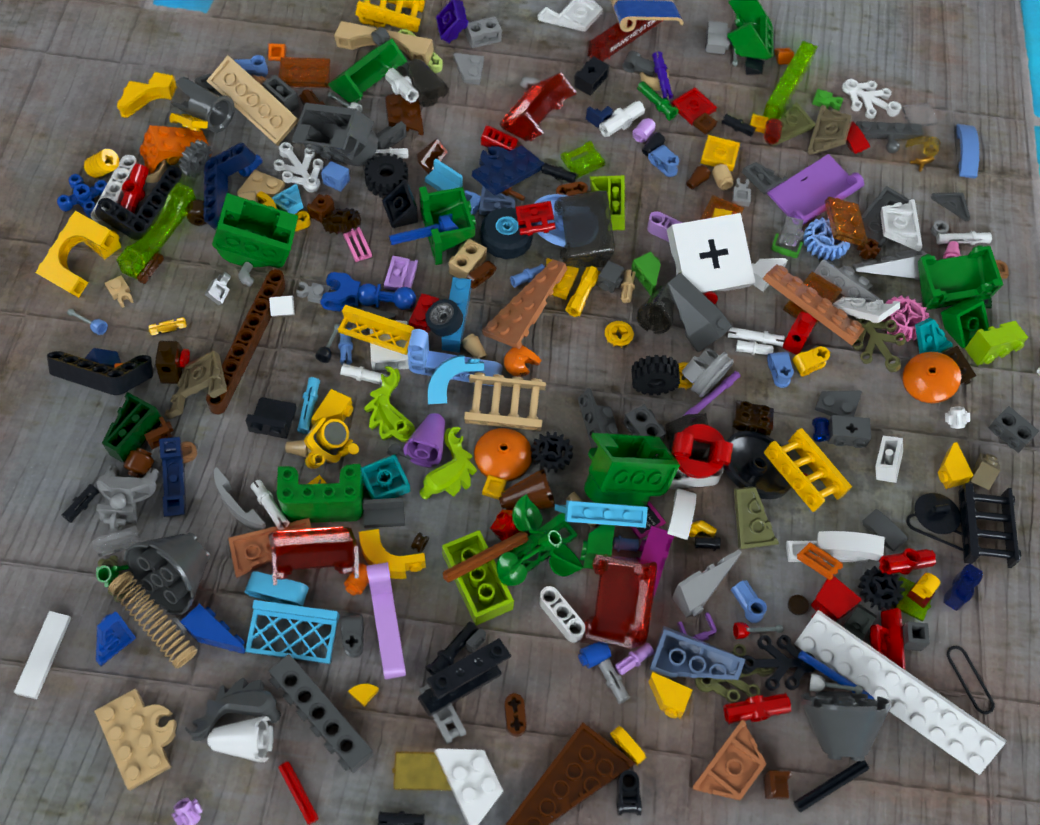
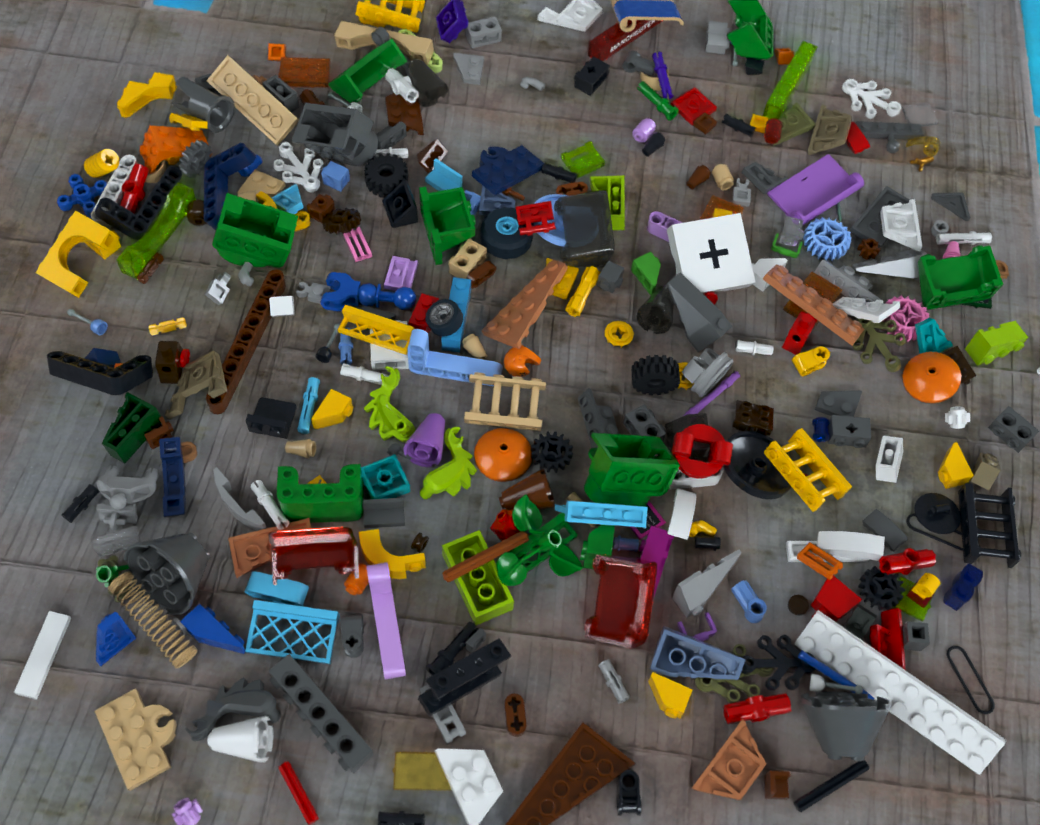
(119, 289): tan plate -> none
(138, 462): reddish brown head -> none
(255, 65): medium blue piece -> none
(330, 436): yellow piece -> none
(363, 693): yellow tile -> none
(445, 224): blue piece -> none
(445, 371): medium azure arch -> none
(490, 134): red slope -> none
(494, 487): yellow tile -> none
(526, 276): medium blue pin -> none
(536, 105): clear red windscreen -> none
(560, 604): white beam -> none
(594, 654): blue brick -> none
(597, 117): dark blue panel -> none
(621, 118): white piece -> none
(627, 286): tan axle -> none
(627, 745): yellow beam -> none
(634, 658): lavender axle -> none
(664, 160): medium blue piece -> none
(720, 152): yellow plate -> none
(742, 630): hinge -> none
(751, 520): olive wing -> none
(761, 337): white pin -> none
(780, 368): medium blue piece -> none
(825, 98): bright green plate -> none
(846, 221): clear orange plate -> none
(965, 320): green slope -> none
(969, 151): medium blue slope -> none

